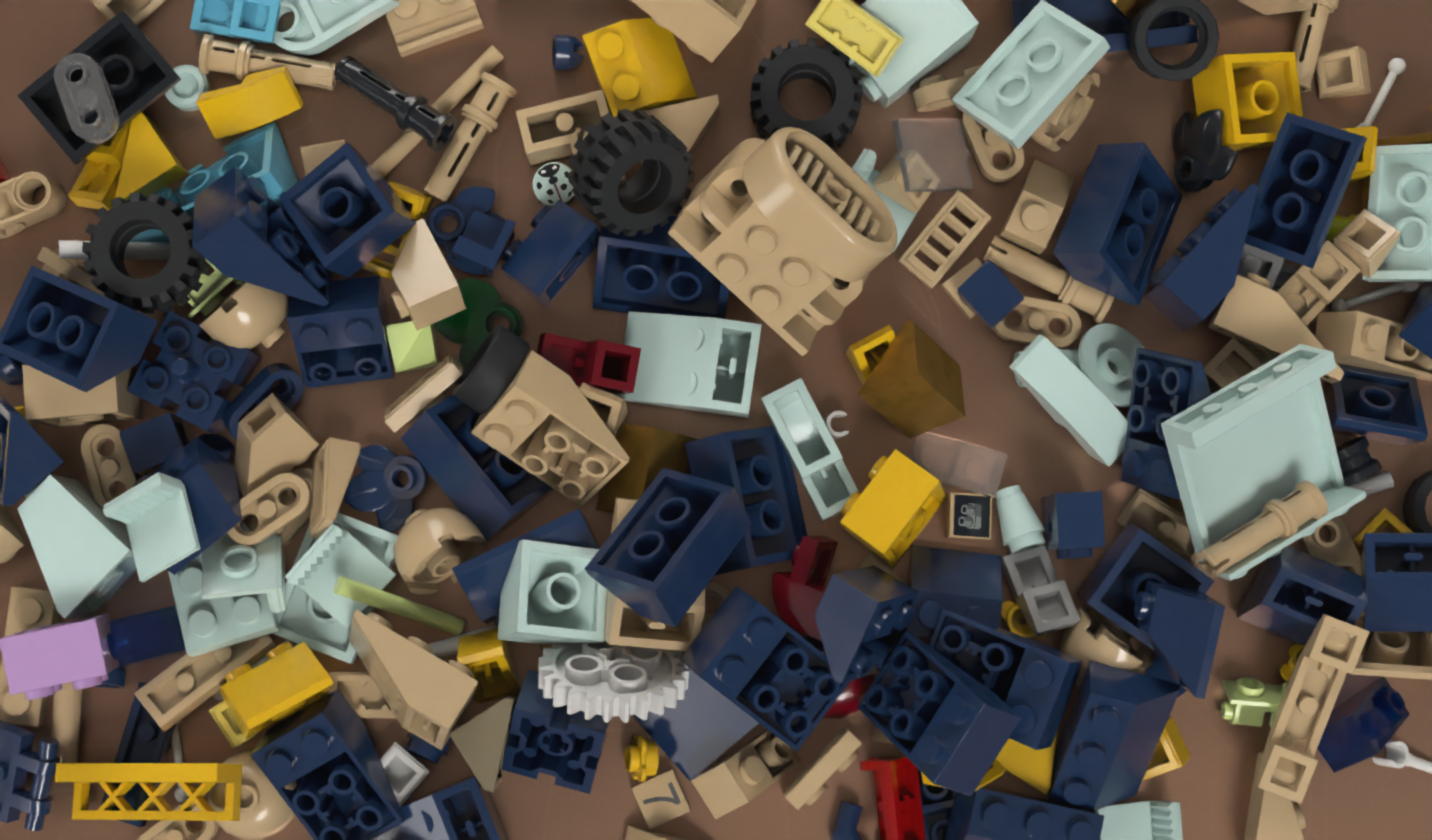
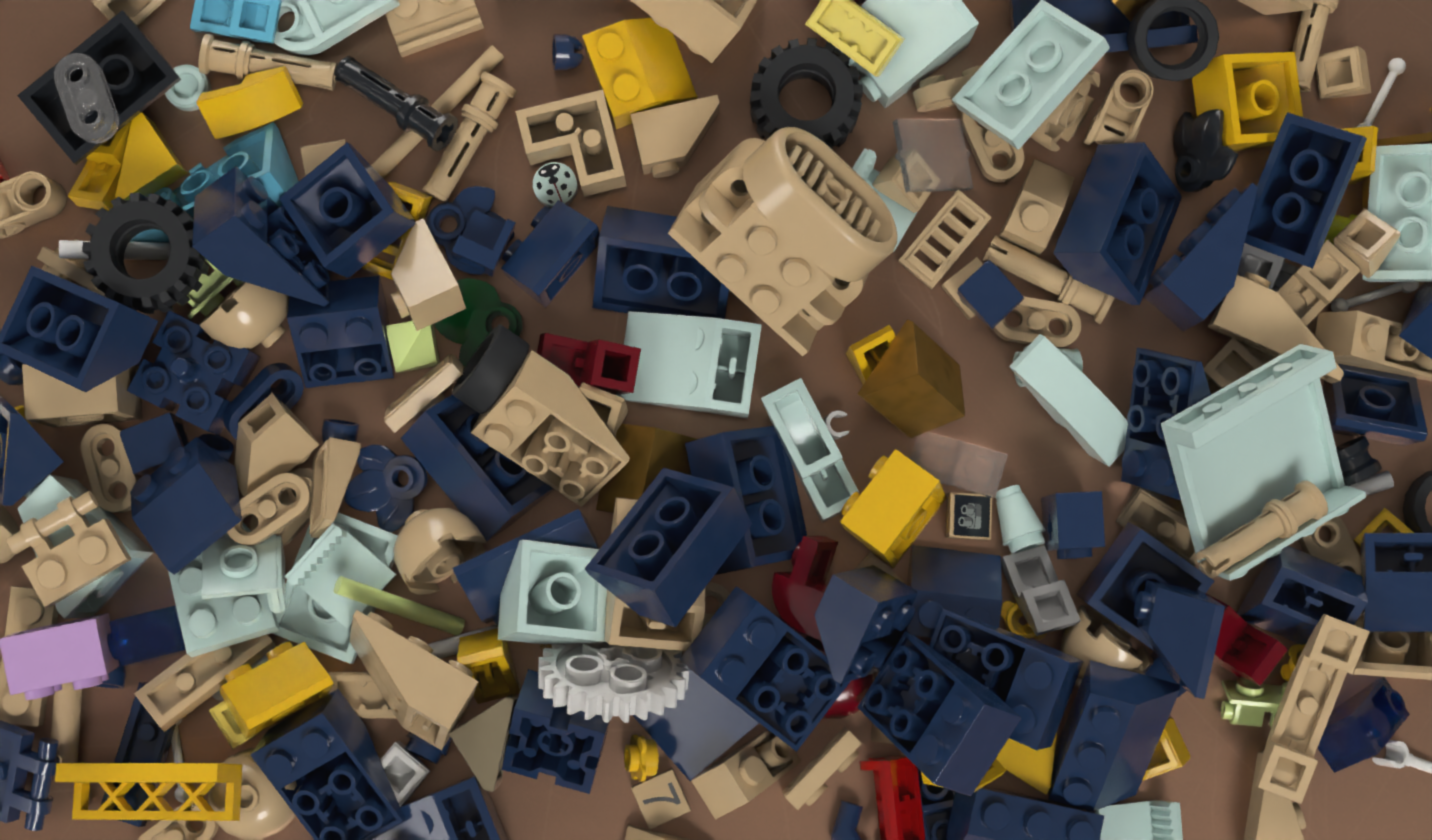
(76, 561): none -> tan plate
(157, 523): light aqua piece -> none
(339, 429): none -> dark blue hinge
(608, 155): black tyre -> none
(1108, 360): light aqua dish -> none
(1116, 118): none -> tan piece
(1246, 649): none -> dark red brick

